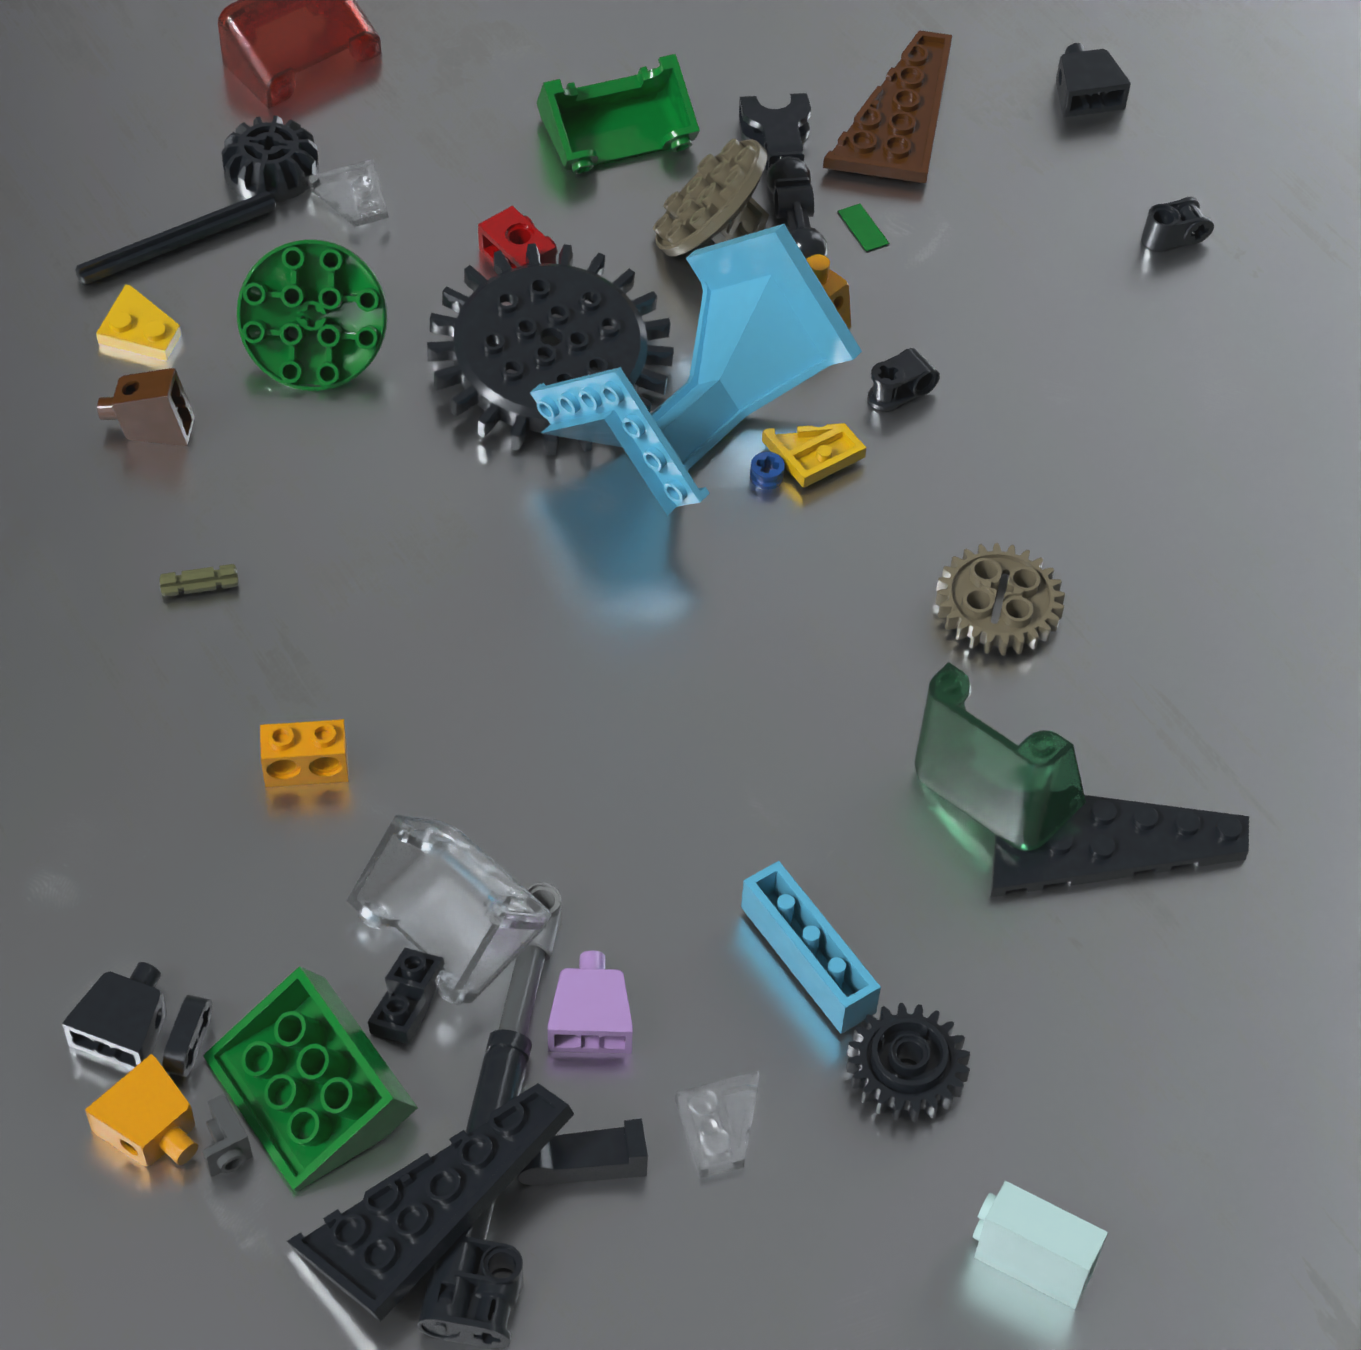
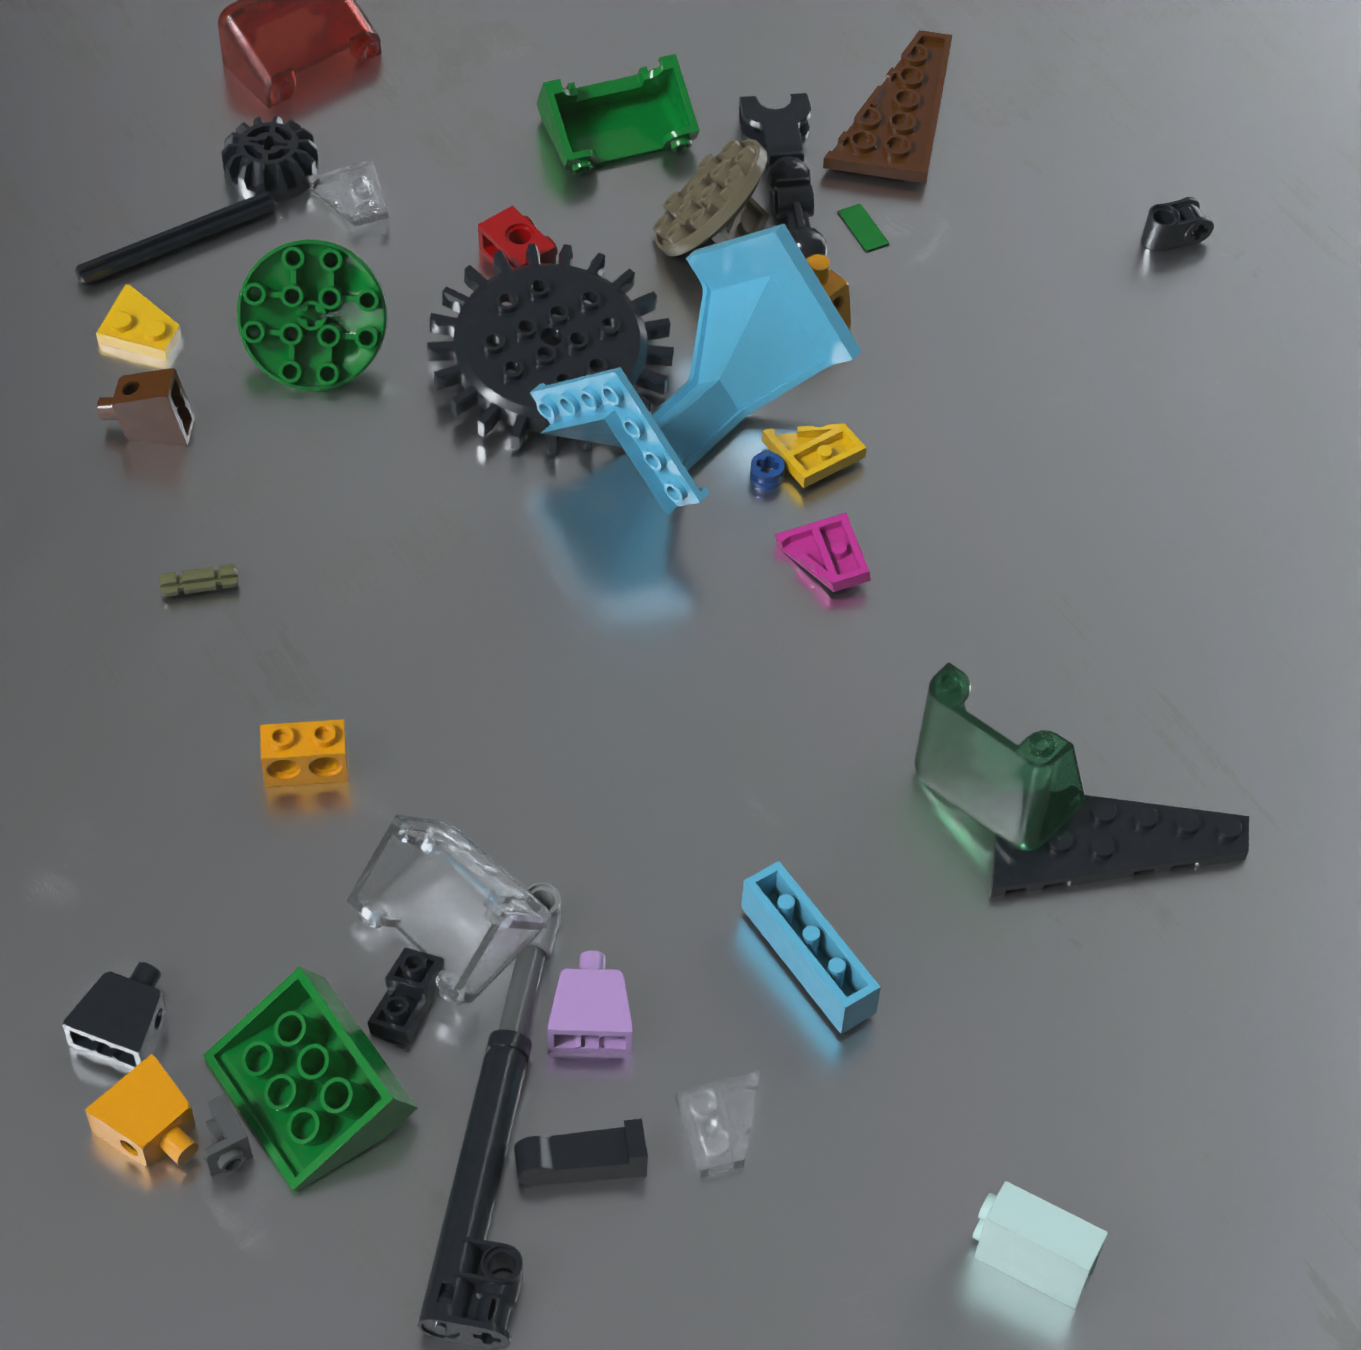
(187, 1035): black beam -> none
(423, 1209): black wing -> none
(827, 552): none -> dark pink wing
(878, 1067): black gear -> none
(901, 380): black piece -> none
(1029, 605): dark tan gear -> none
(1090, 82): black torso -> none

